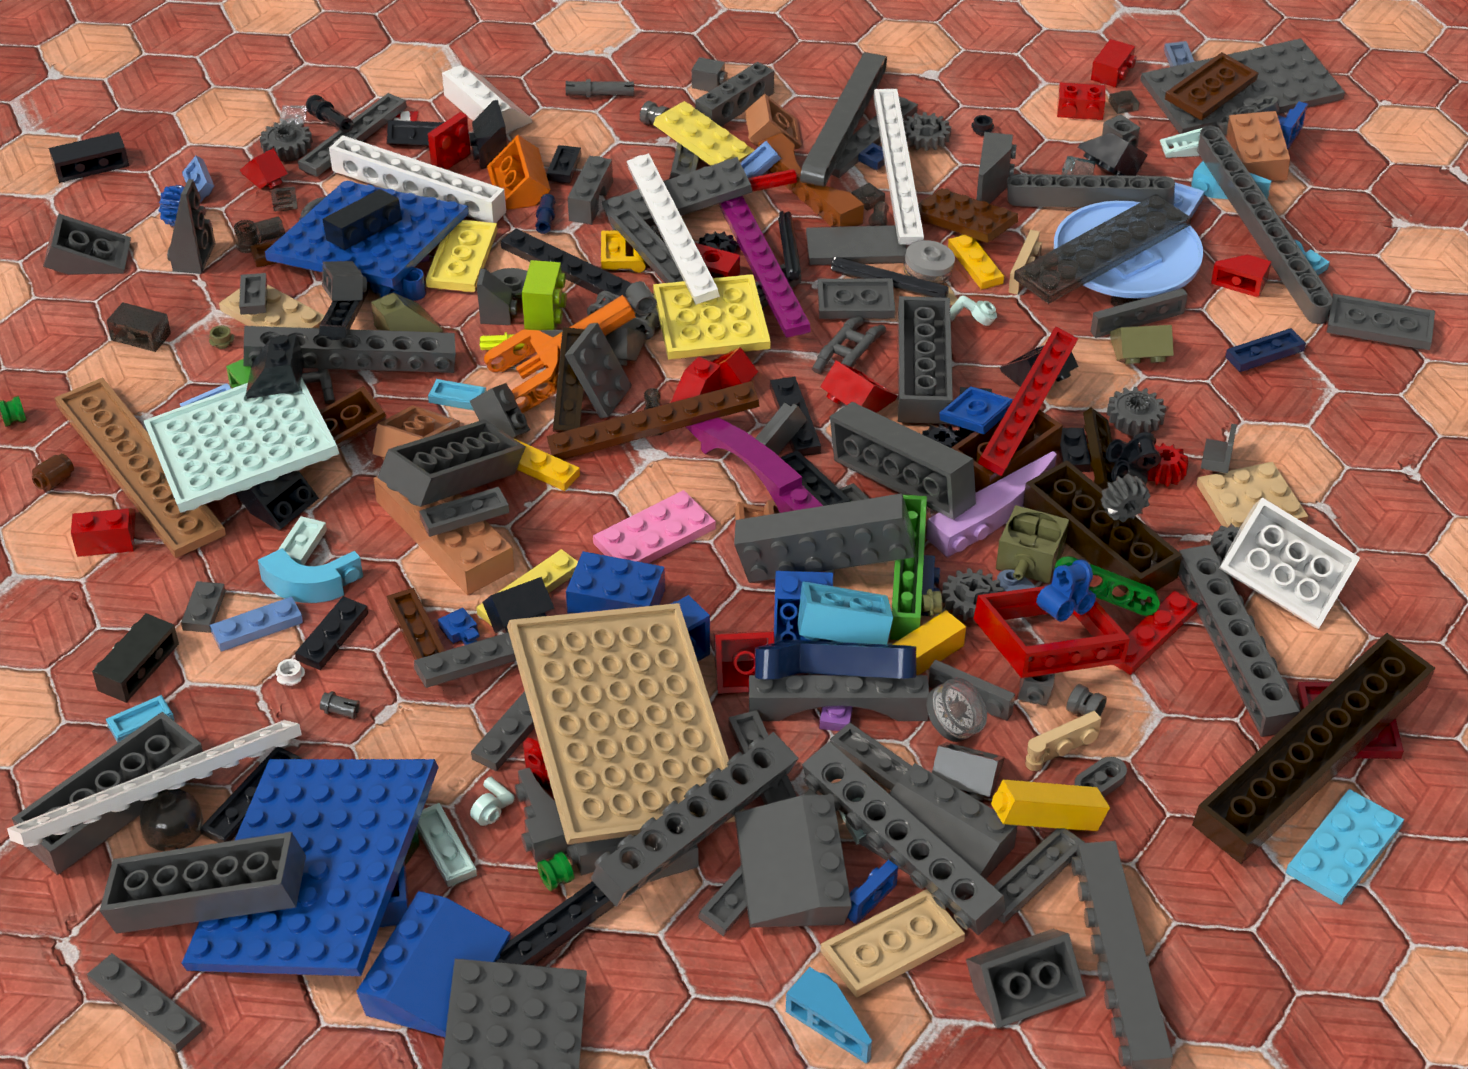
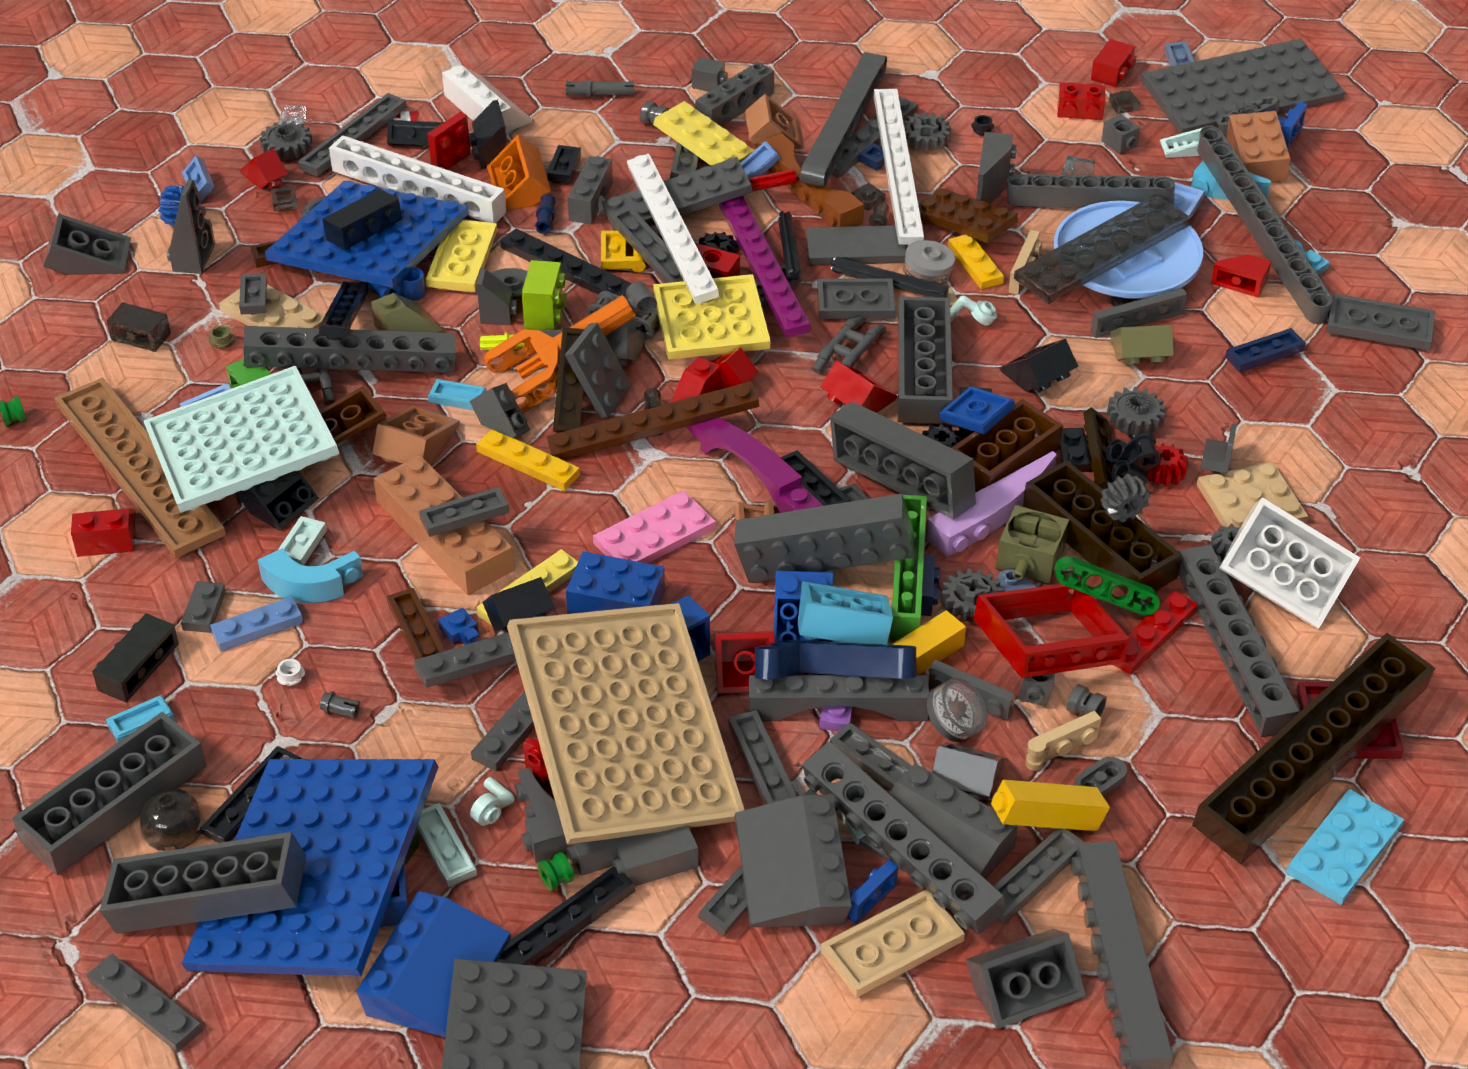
(52, 472): reddish brown brick -> none
(89, 157): black brick -> none
(148, 785): white plate -> none
(250, 233): clear smoke piece -> none
(276, 368): black slope -> none
(325, 111): black pin -> none
(331, 633): black plate -> none
(343, 281): dark grey brick -> none
(450, 462): dark grey brick -> none
(621, 882): dark grey brick -> none
(782, 427): dark grey panel -> none
(788, 391): black plate -> none
(823, 1007): dark azure slope -> none
(932, 602): olive plate -> none
(1027, 401): red plate -> none
(1068, 591): blue piece -> none
(1114, 154): black slope -> none
(1211, 86): reddish brown plate -> none

